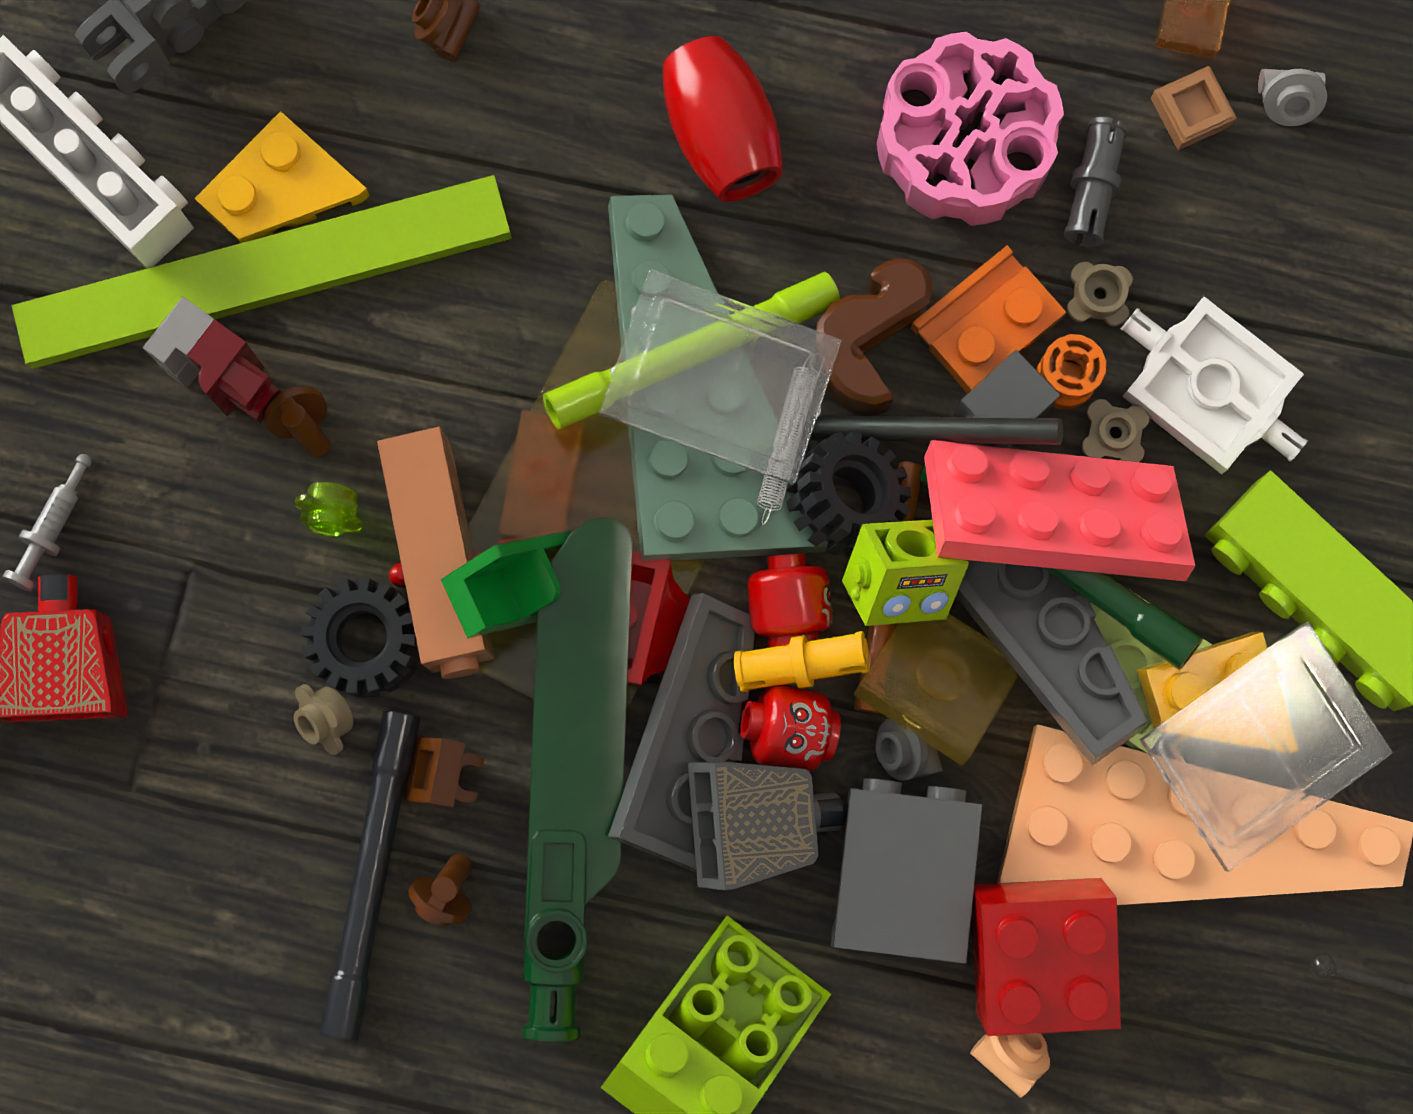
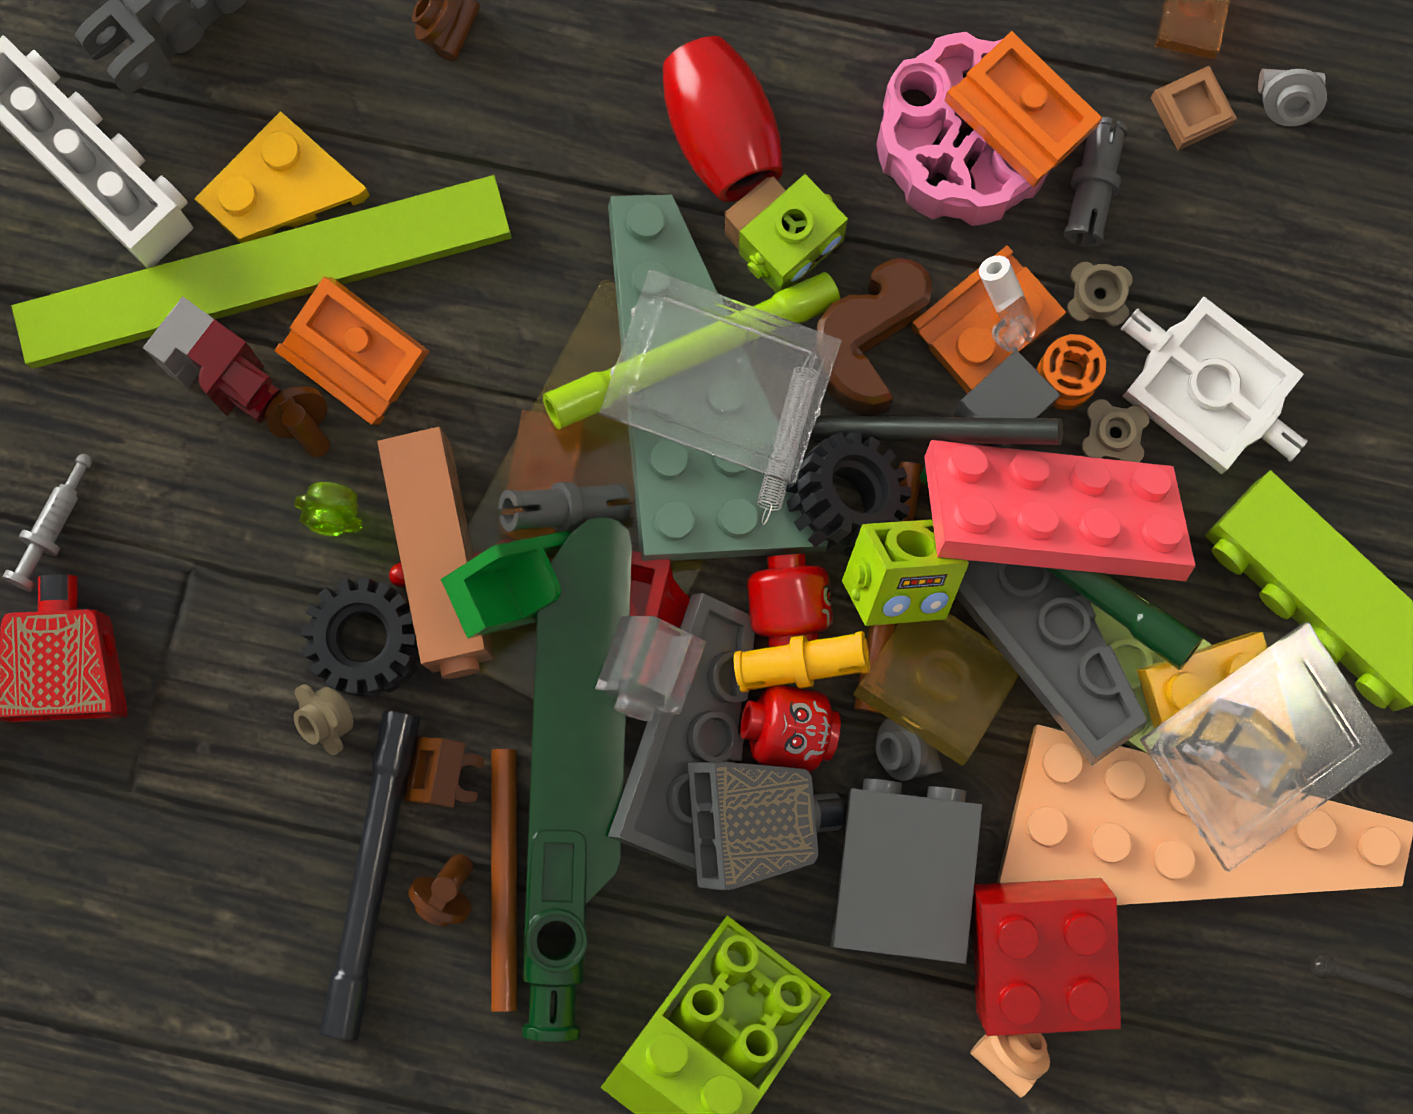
(352, 350): none -> orange plate
(503, 880): none -> dark orange bar
(562, 506): none -> dark grey pin
(650, 667): none -> clear brick
(750, 206): none -> medium nougat tile
(784, 255): none -> lime head
(1010, 303): none -> arm
(1022, 109): none -> orange plate
(1245, 752): none -> clear brick

